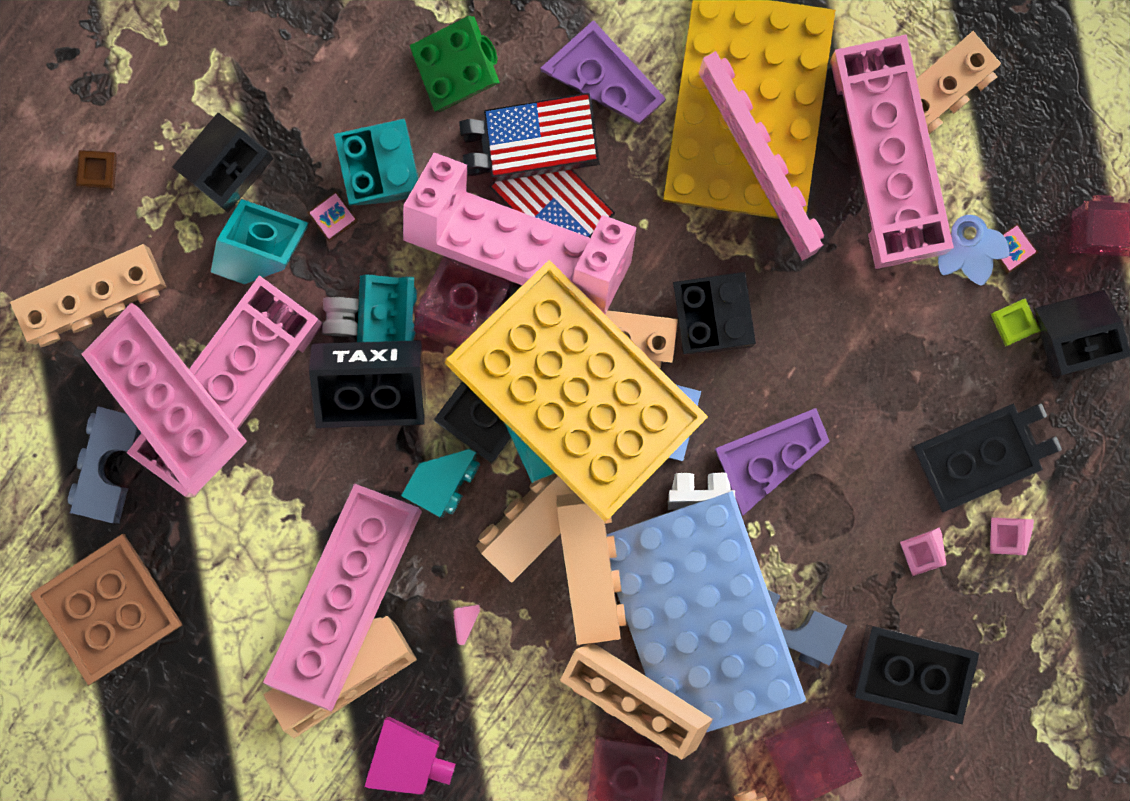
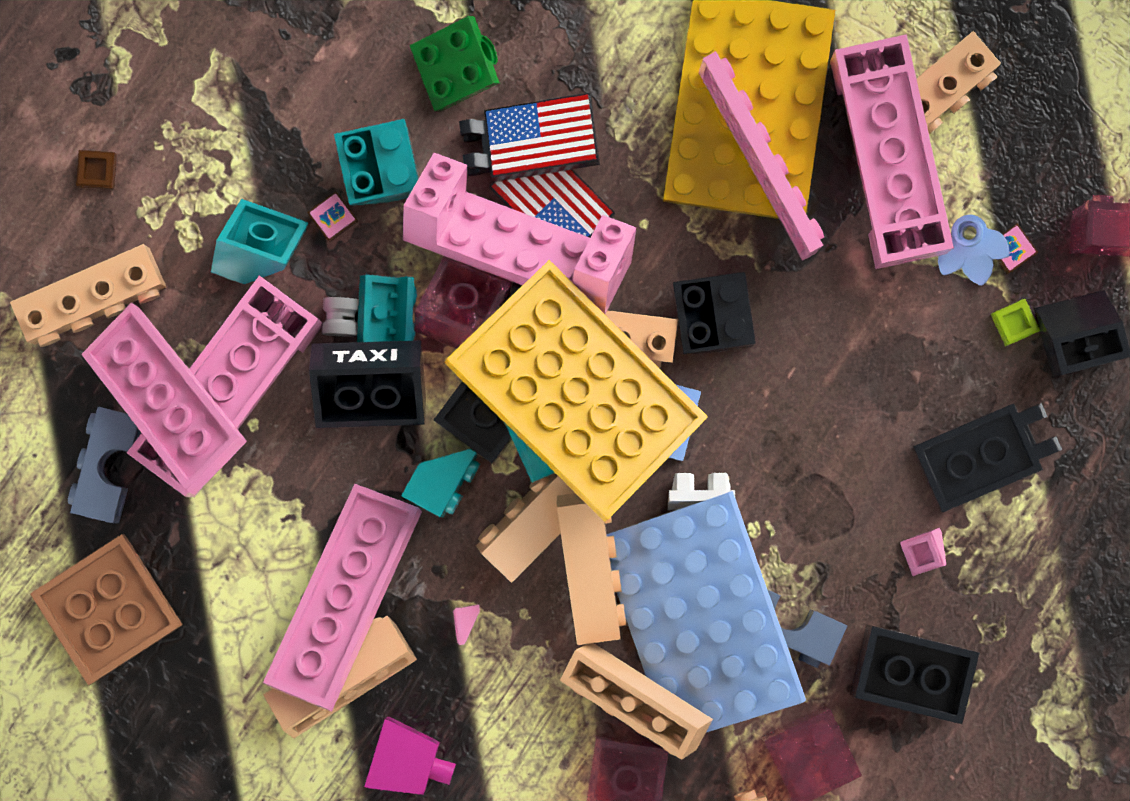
(223, 162): black slope -> none
(599, 67): medium lavender wing -> none
(769, 456): medium lavender wing -> none
(1010, 535): bright pink slope -> none

